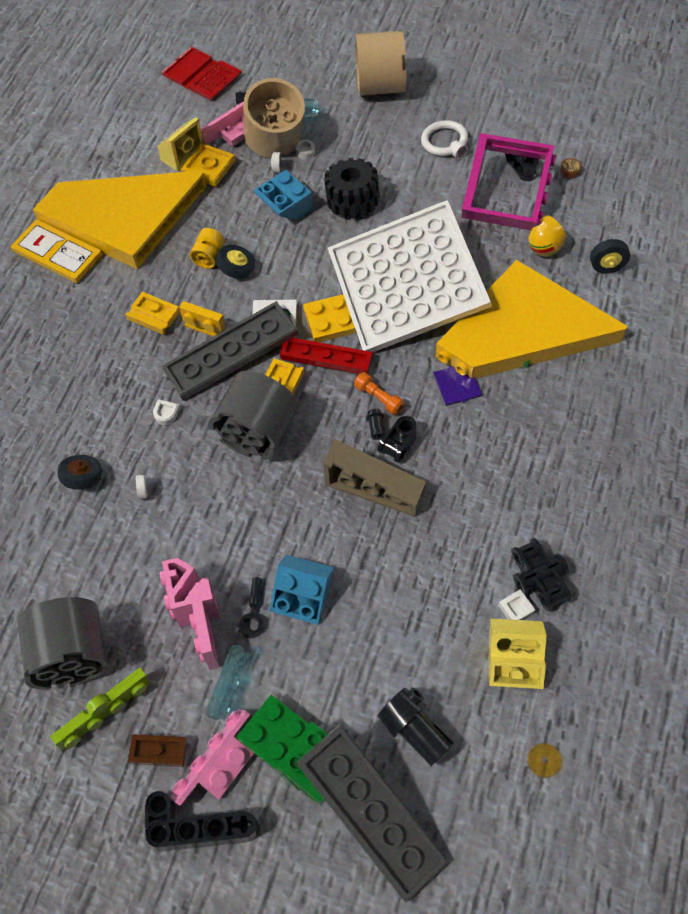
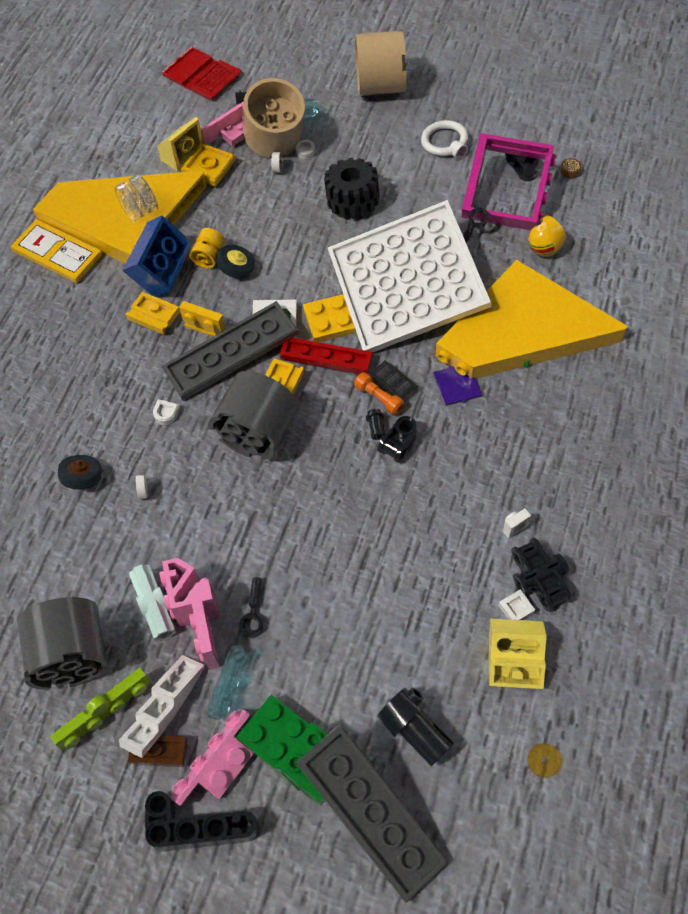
(136, 197): none -> clear wheel
(152, 602): none -> light aqua piece
(157, 256): none -> blue brick
(162, 706): none -> white slope
(286, 196): dark azure slope -> none
(301, 589): dark azure slope -> none
(372, 479): dark tan wedge -> none
(393, 381): none -> tile
(468, 233): none -> black piece
(516, 522): none -> white plate
(610, 256): black wheel -> none

